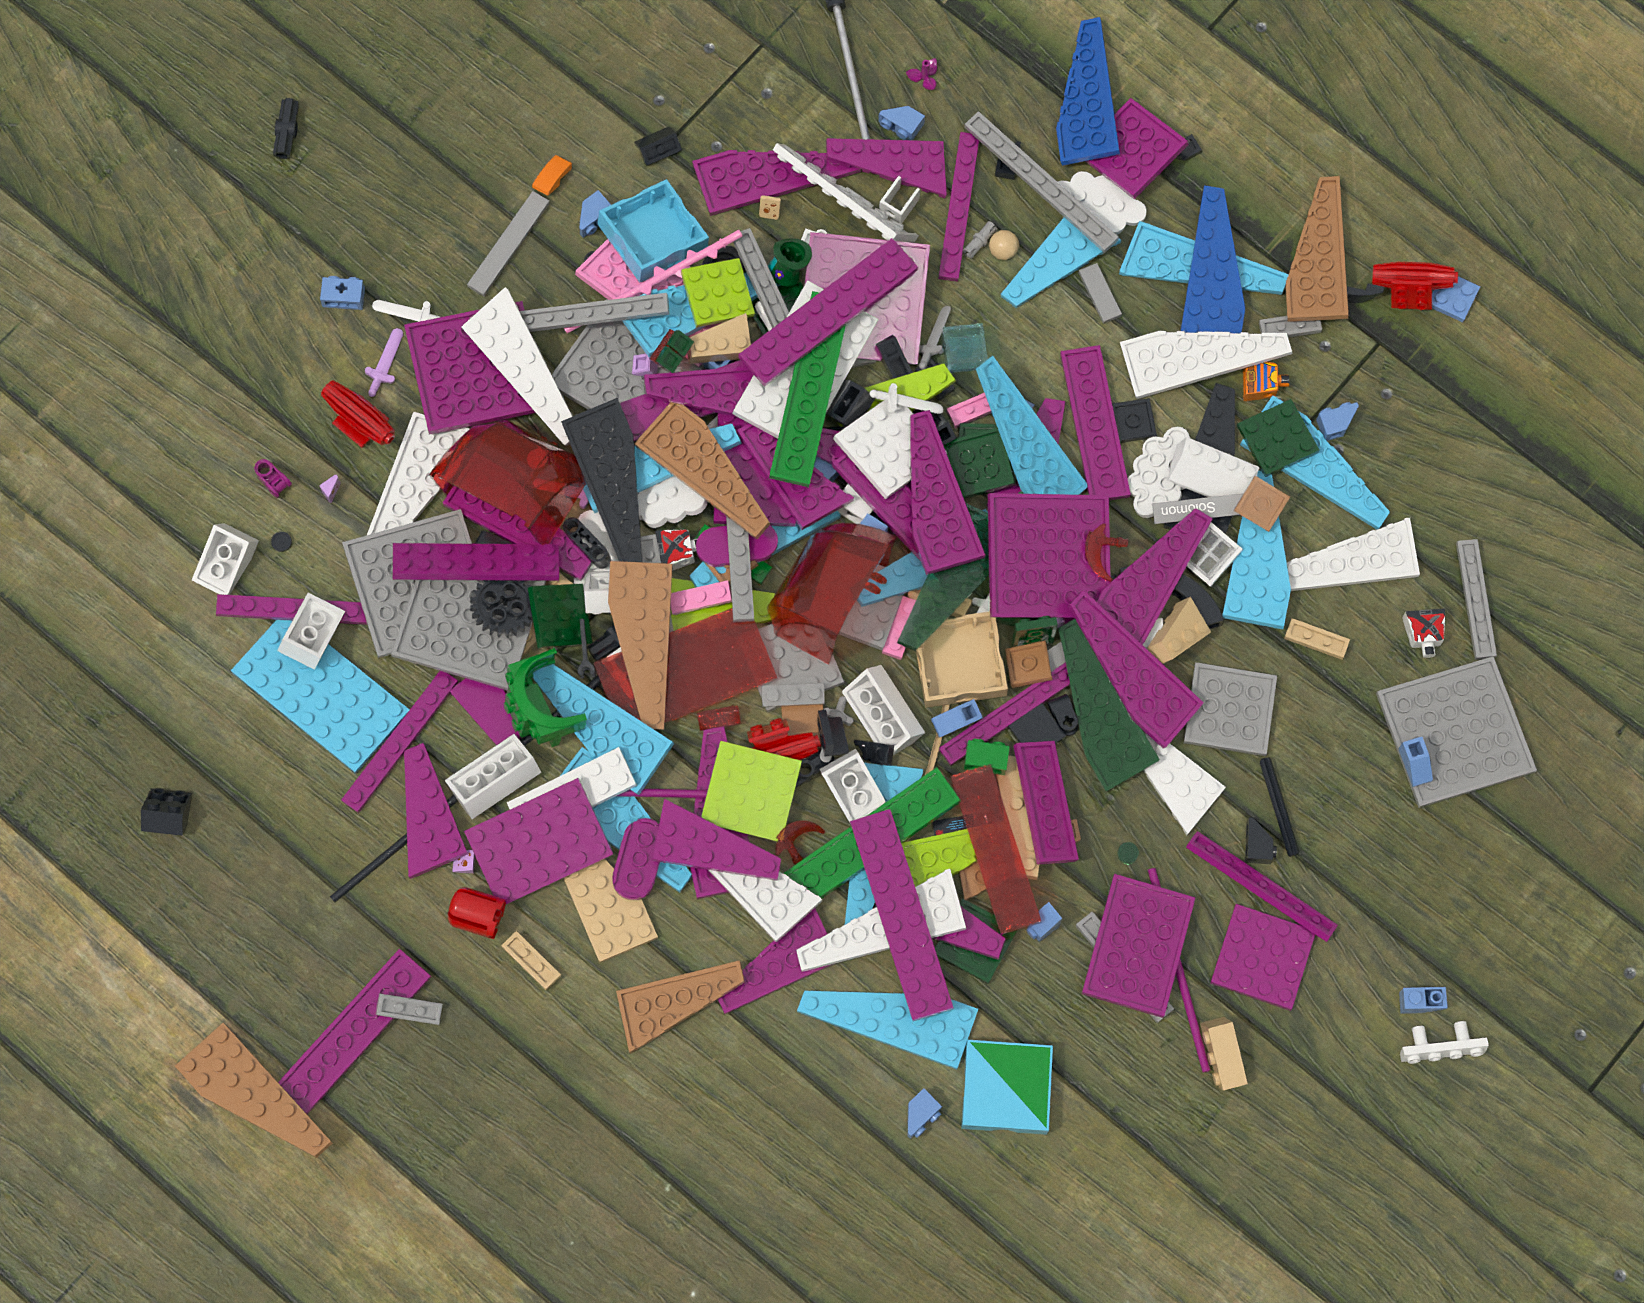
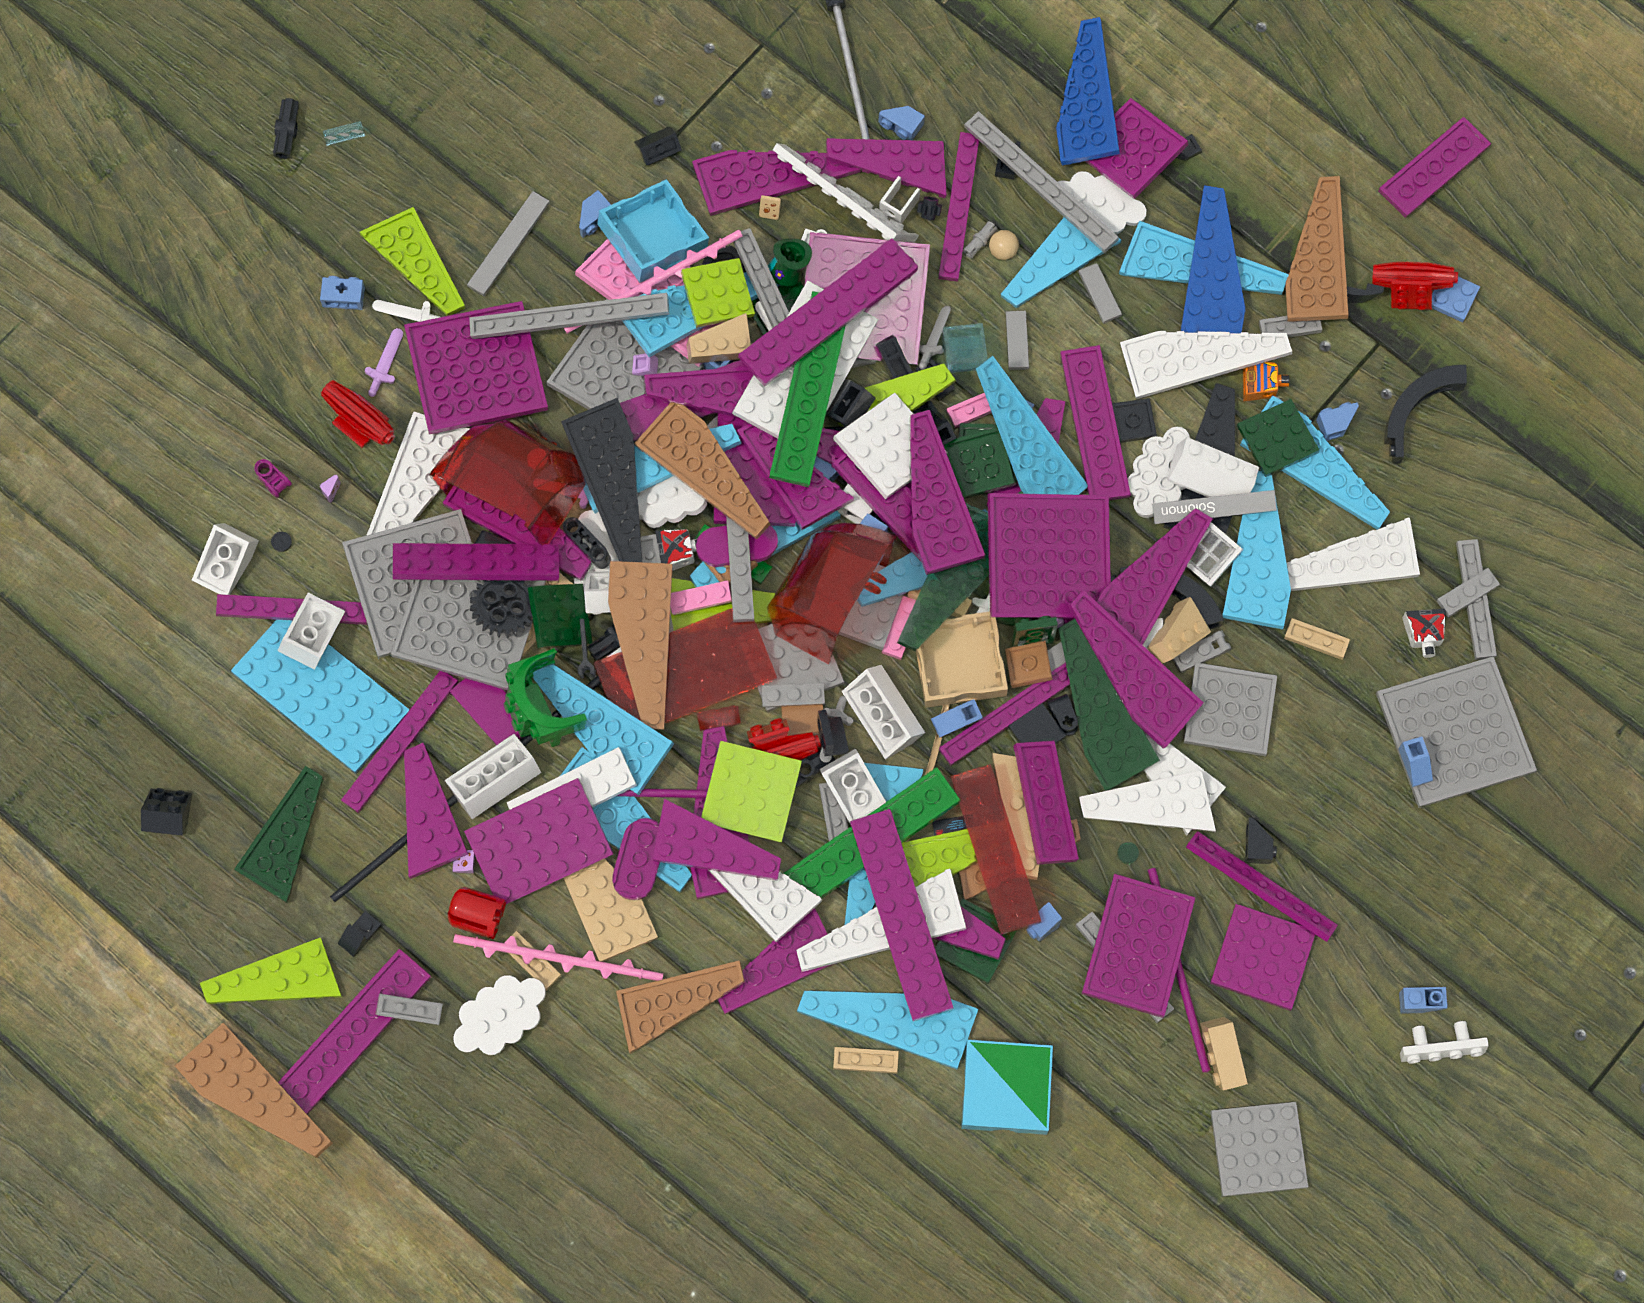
(280, 843): none -> dark green wing
(283, 976): none -> lime wing
(343, 133): none -> clear light blue tile
(359, 933): none -> black slope
(409, 249): none -> lime wing
(499, 1015): none -> white plate
(511, 348): white wing -> none
(549, 953): none -> bright pink plant
(551, 174): orange slope -> none
(671, 349): dark green hips -> none
(790, 833): clear red piece -> none
(833, 813): none -> light grey tile
(865, 1060): none -> tan plate
(876, 752): black slope -> none
(894, 399): white sword -> none
(921, 1111): medium blue slope -> none
(929, 68): magenta plant -> none
(929, 208): none -> black gear
(982, 754): green brick -> none
(1017, 340): none -> light grey tile
(1093, 546): clear red piece -> none
(1164, 802): none -> white wing
(1202, 652): none -> light grey plate
(1259, 1149): none -> light grey plate
(1261, 503): medium nougat tile -> none
(1279, 807): black axle -> none
(1434, 167): none -> magenta plate
(1434, 382): none -> black arch
(1468, 592): none -> light grey plate

